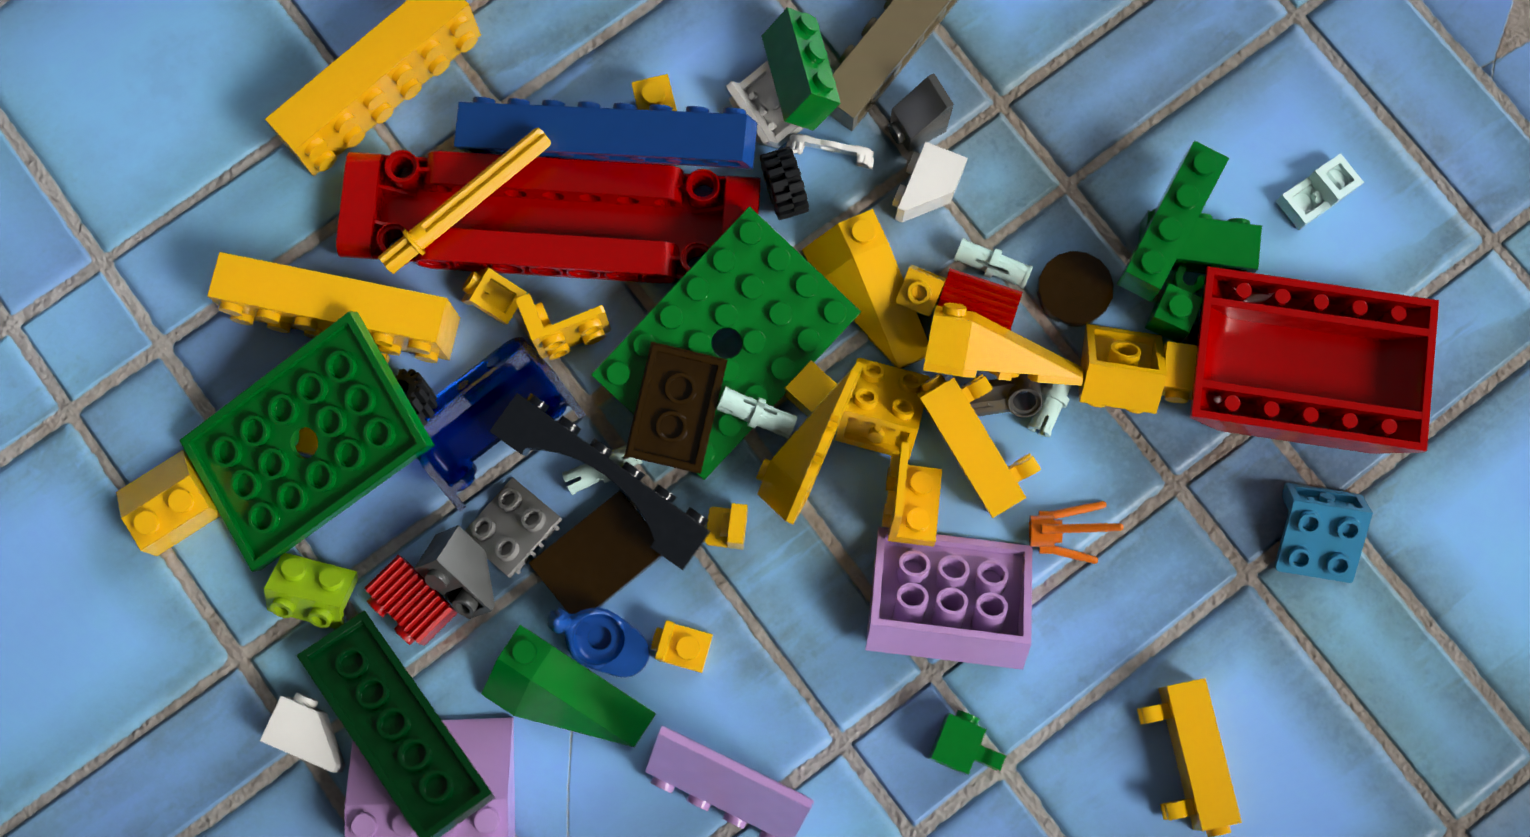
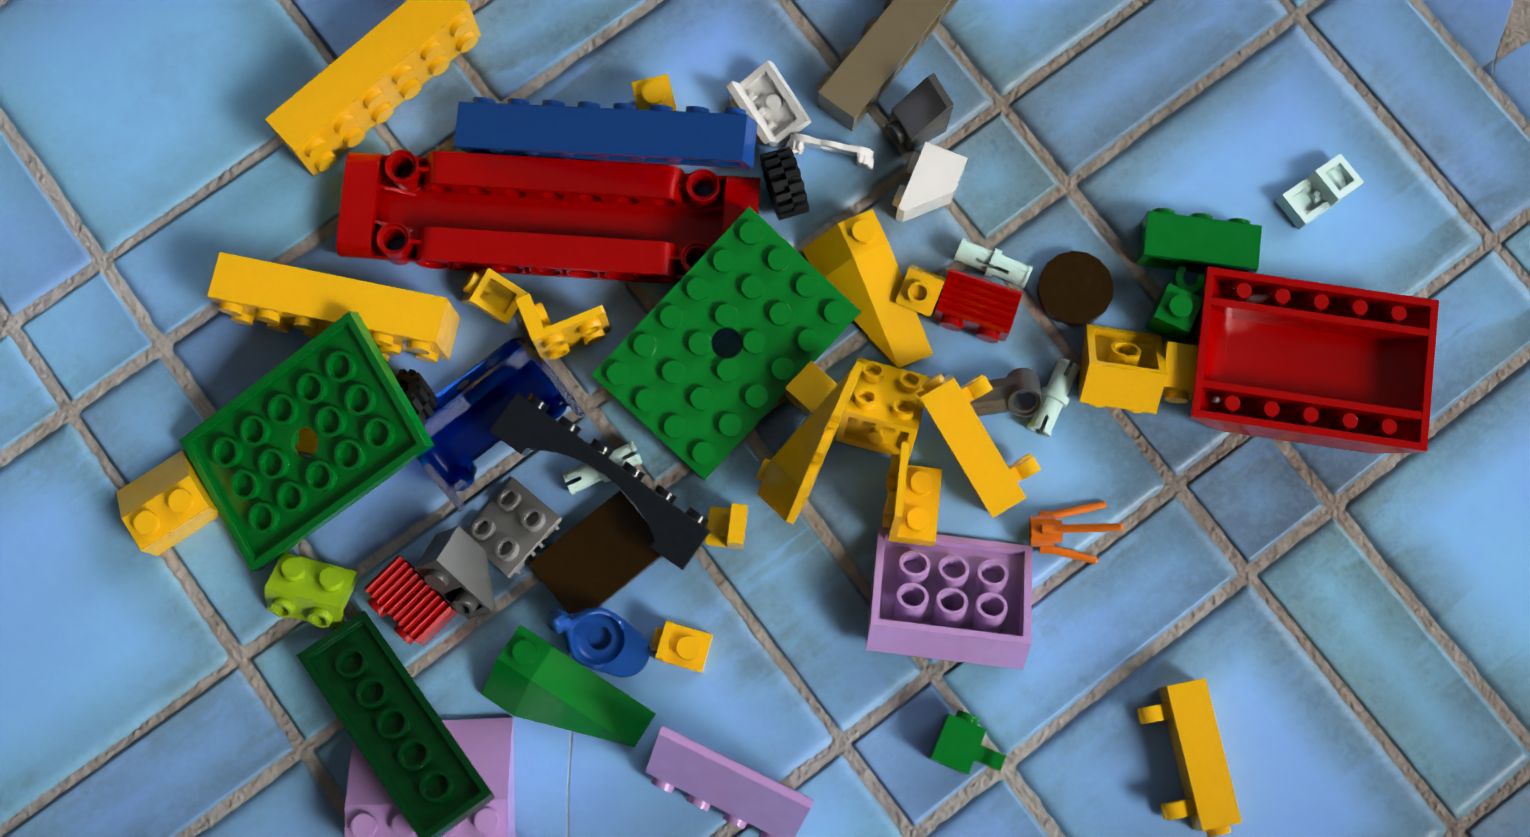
(304, 732): white slope -> none
(464, 200): yellow axle -> none
(676, 407): dark brown tile -> none
(756, 412): light aqua pin -> none
(800, 69): green brick -> none
(969, 343): yellow wedge -> none
(1172, 221): green brick -> none
(1323, 532): dark azure bracket -> none

